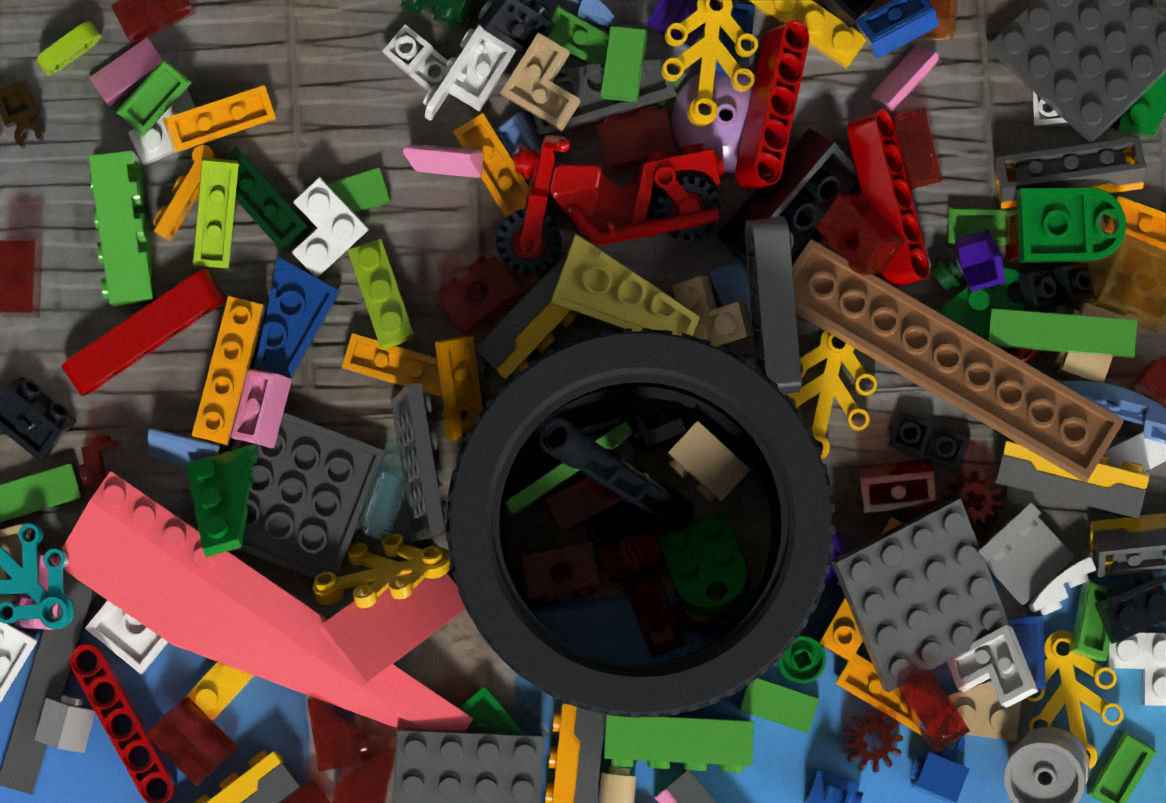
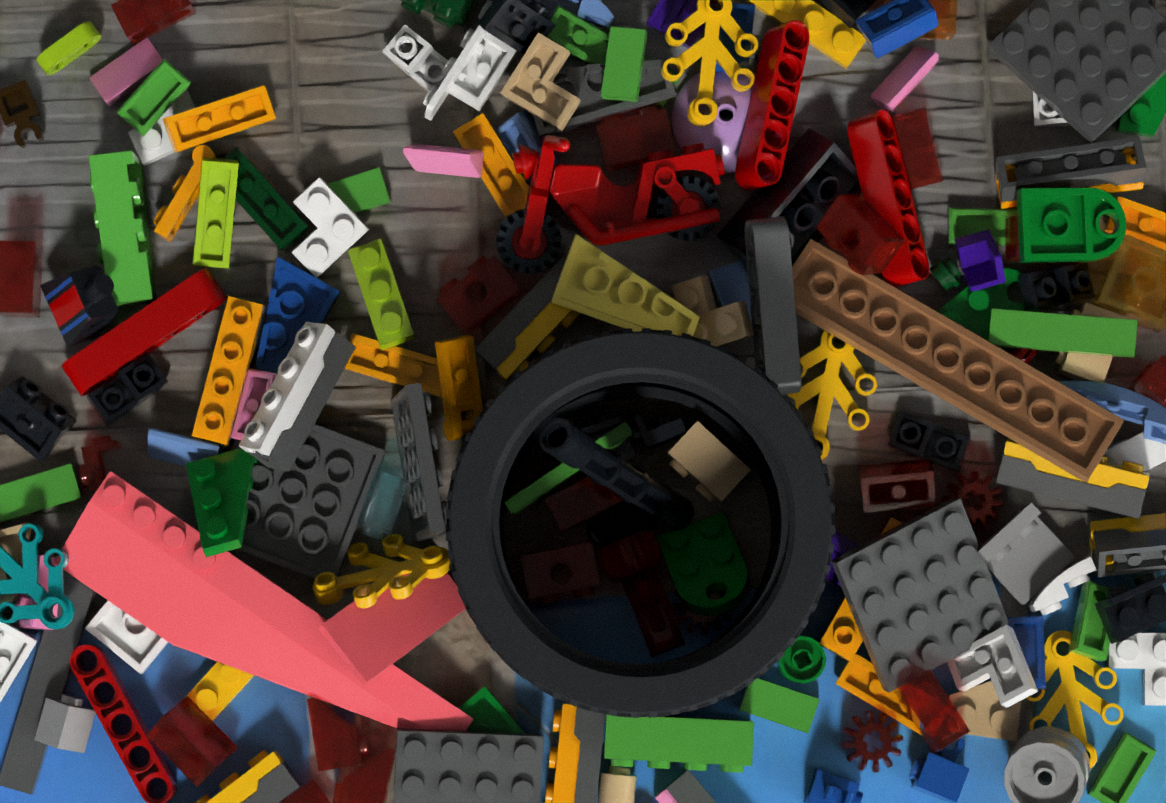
(81, 304): none -> black torso
(127, 389): none -> black slope
(297, 396): none -> white piece

